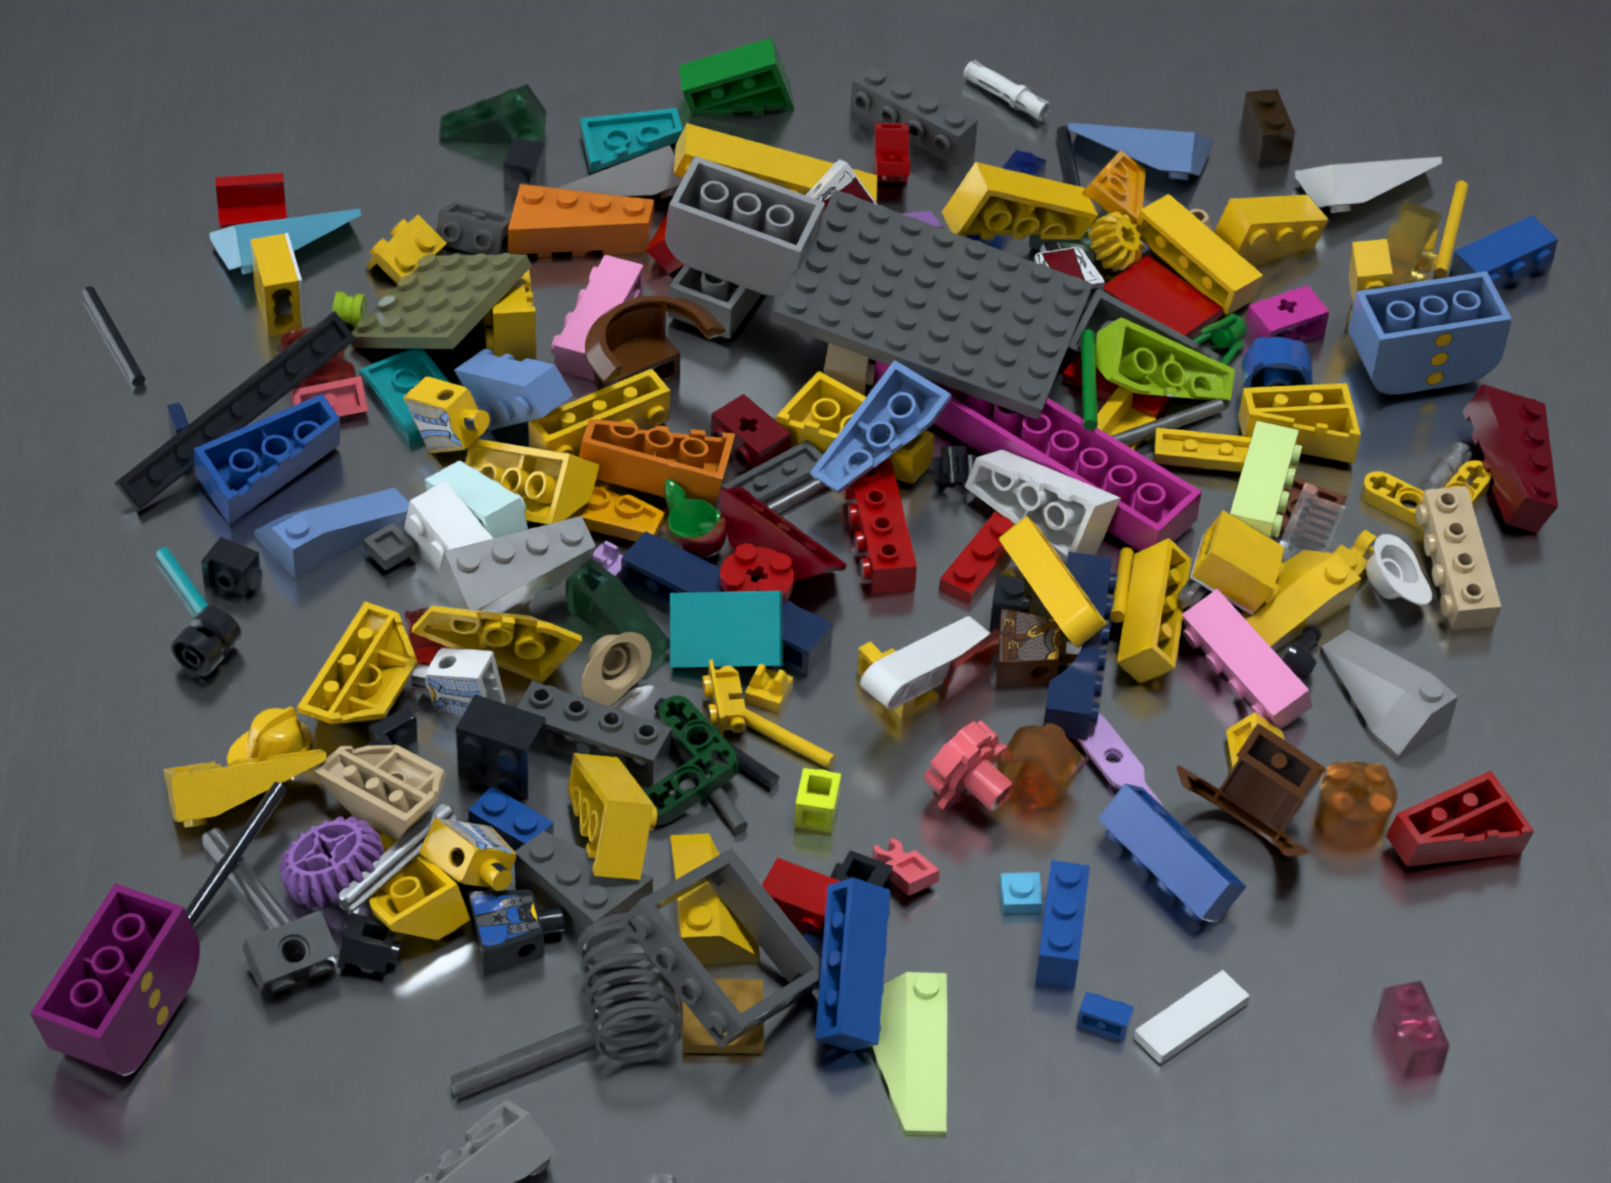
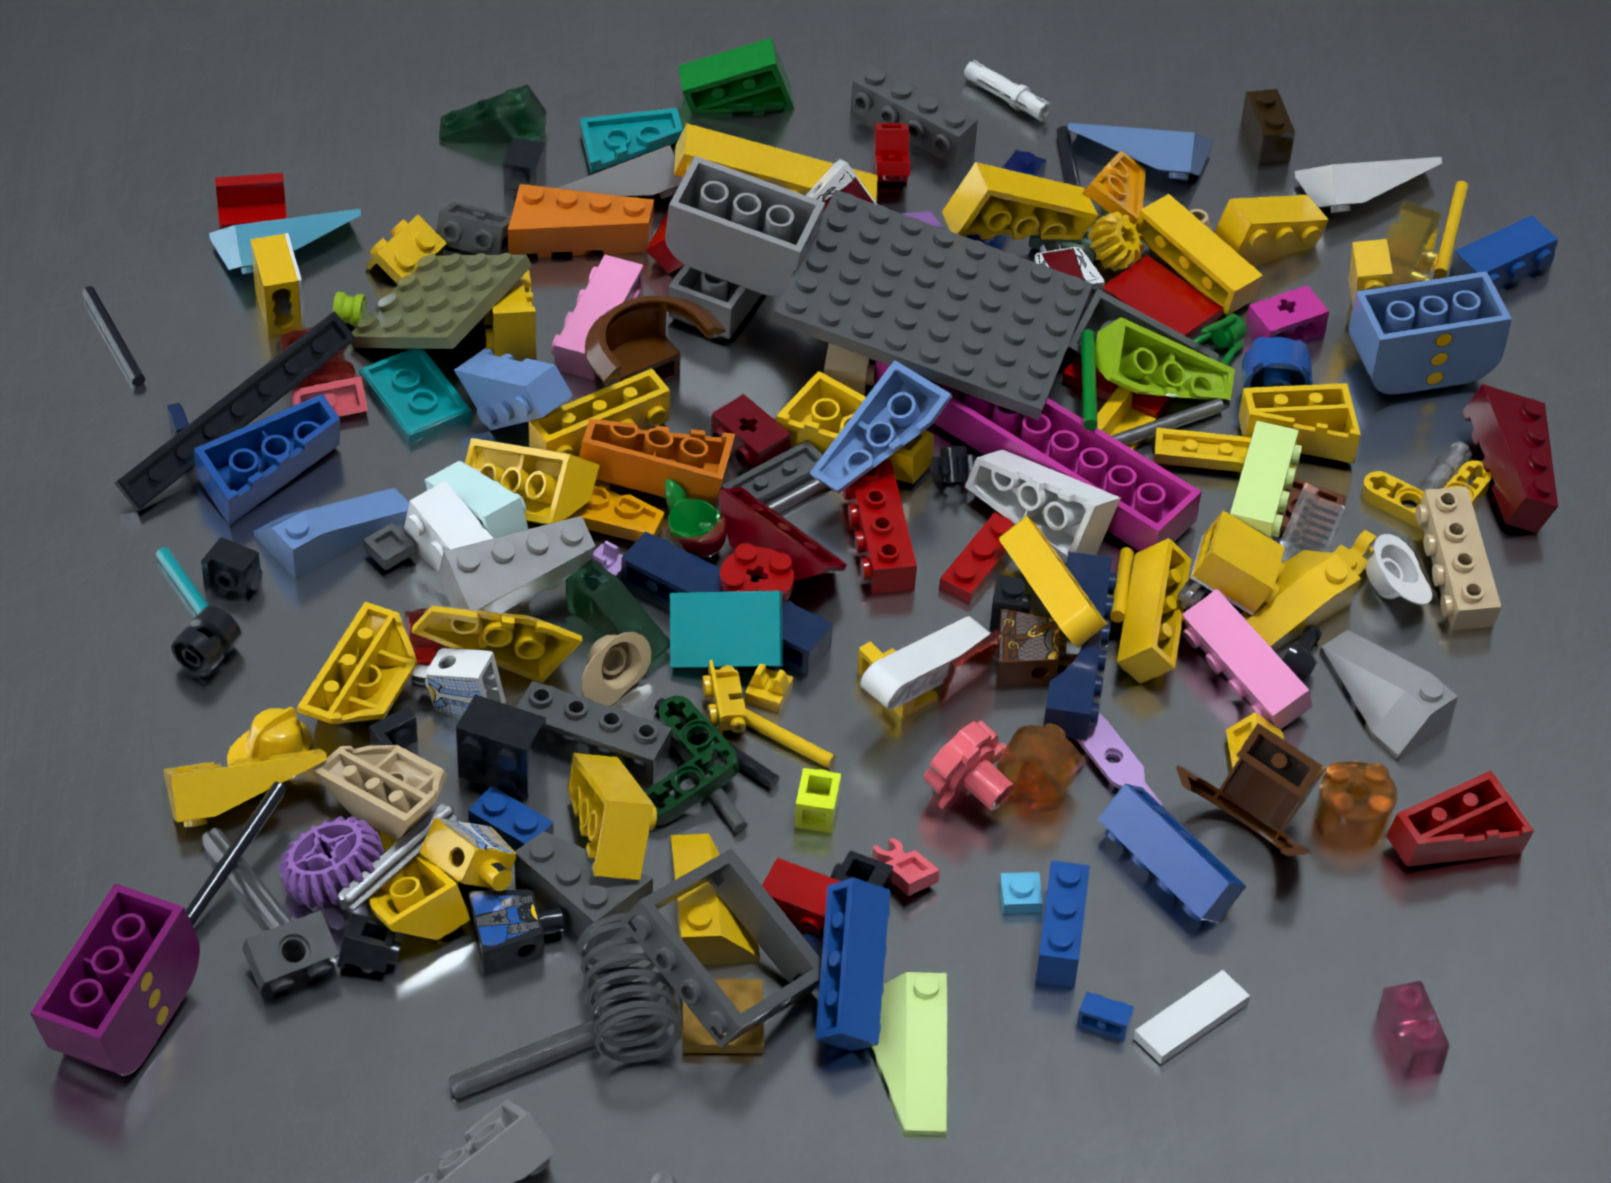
(445, 415): yellow torso -> none

